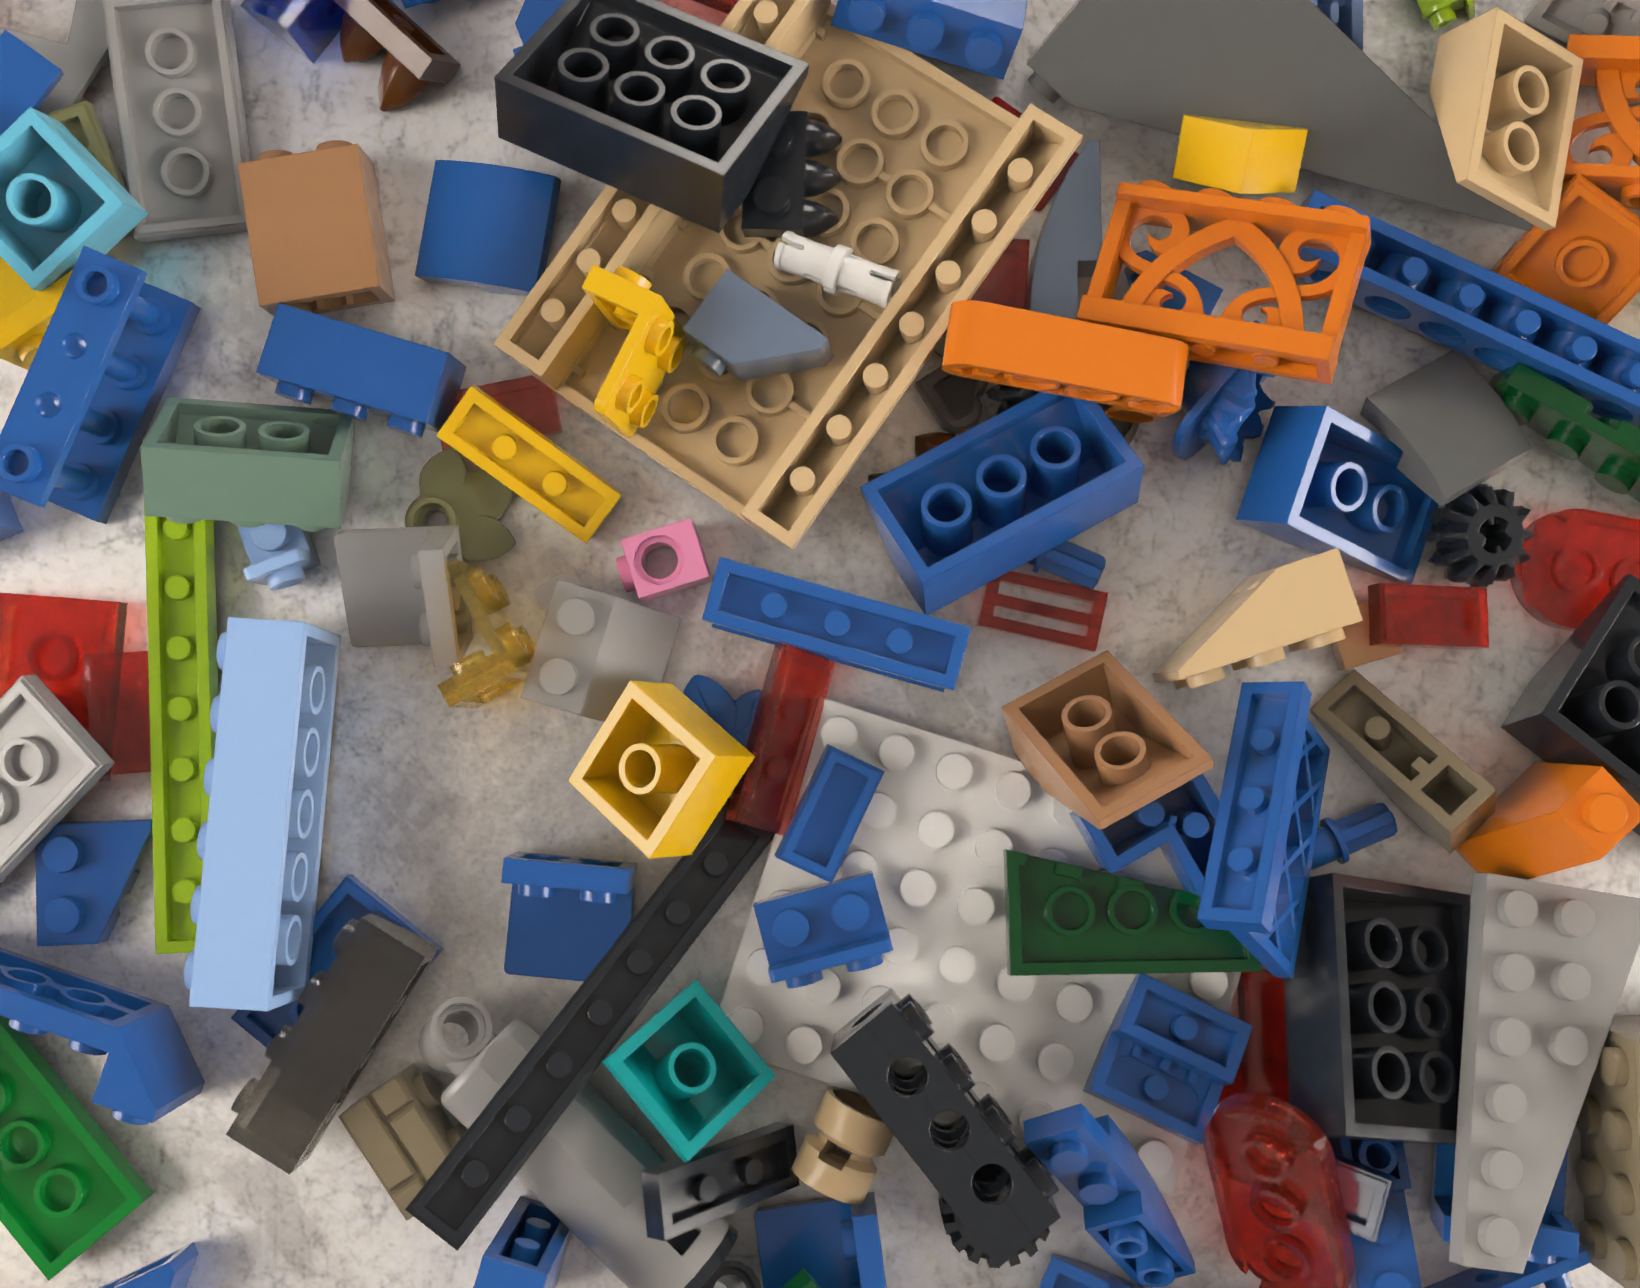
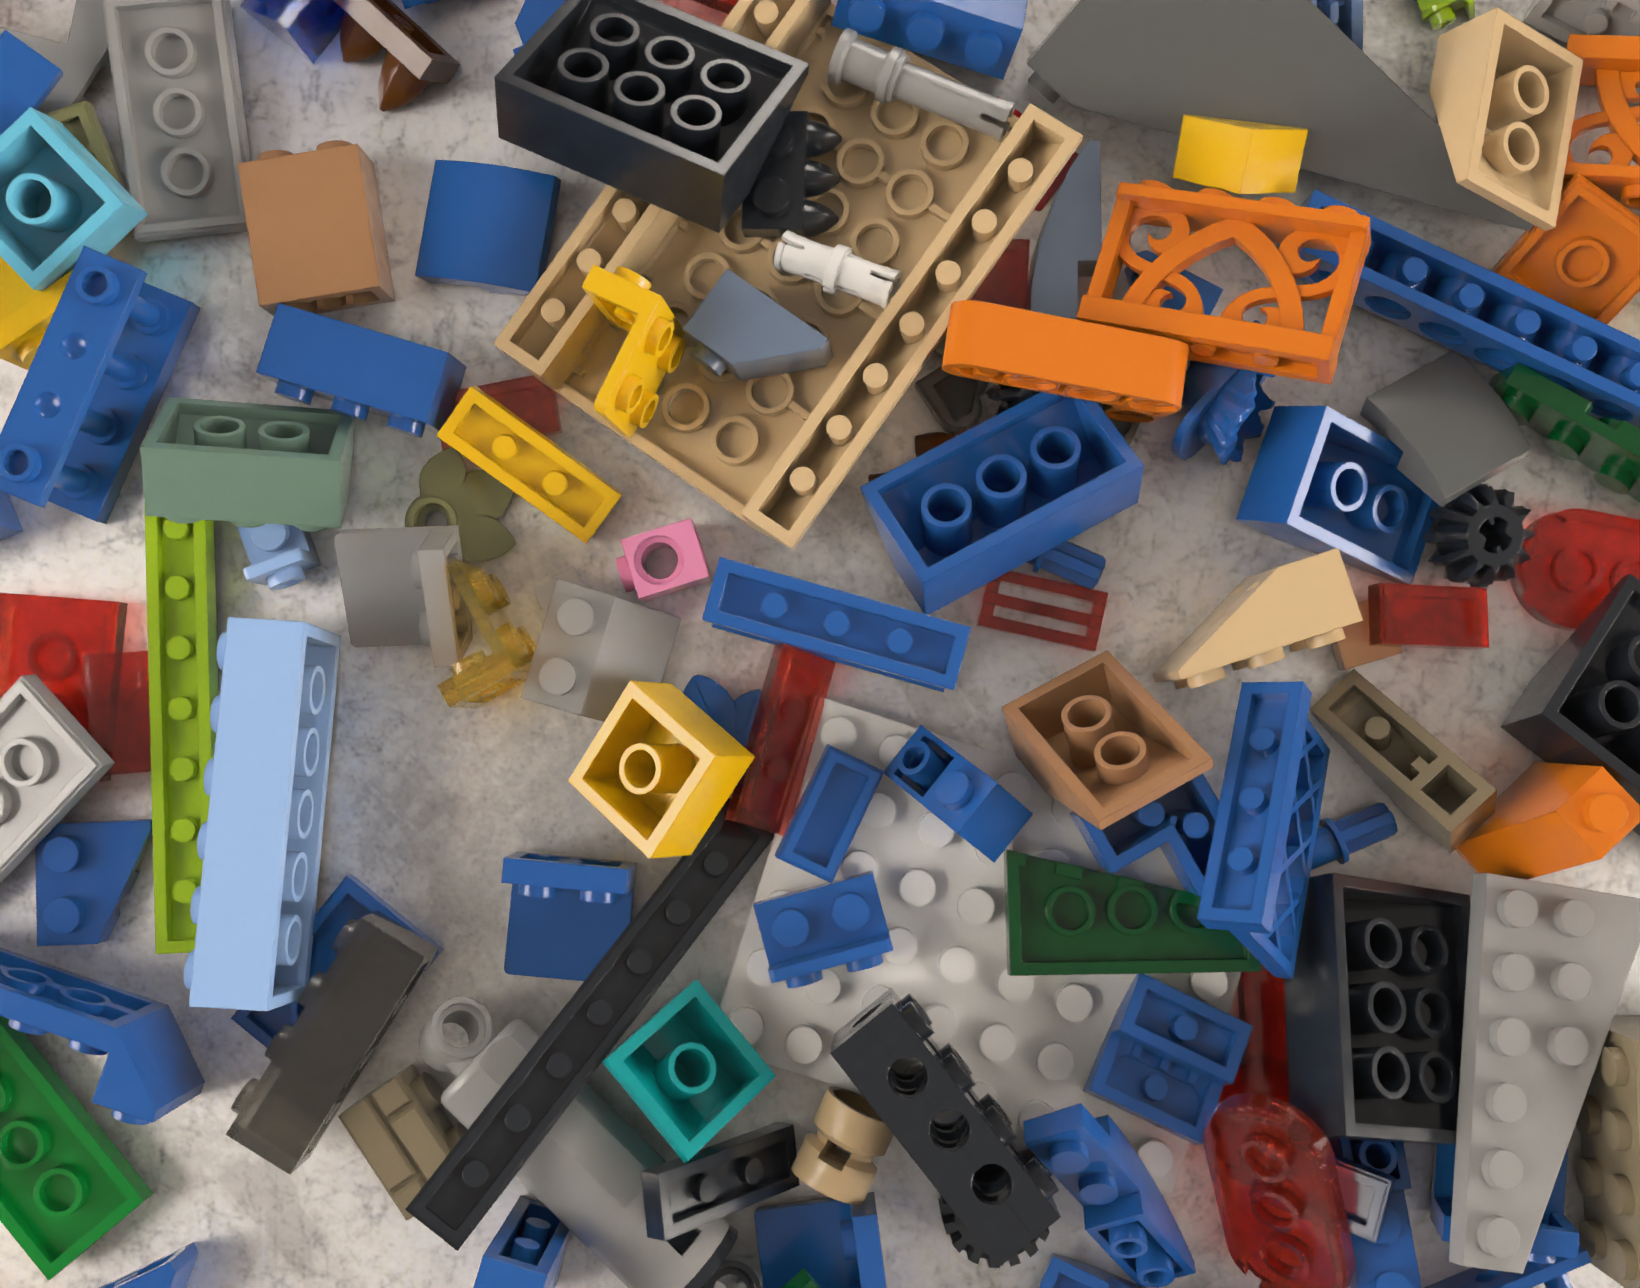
(893, 78): none -> light grey pin
(958, 793): none -> blue slope

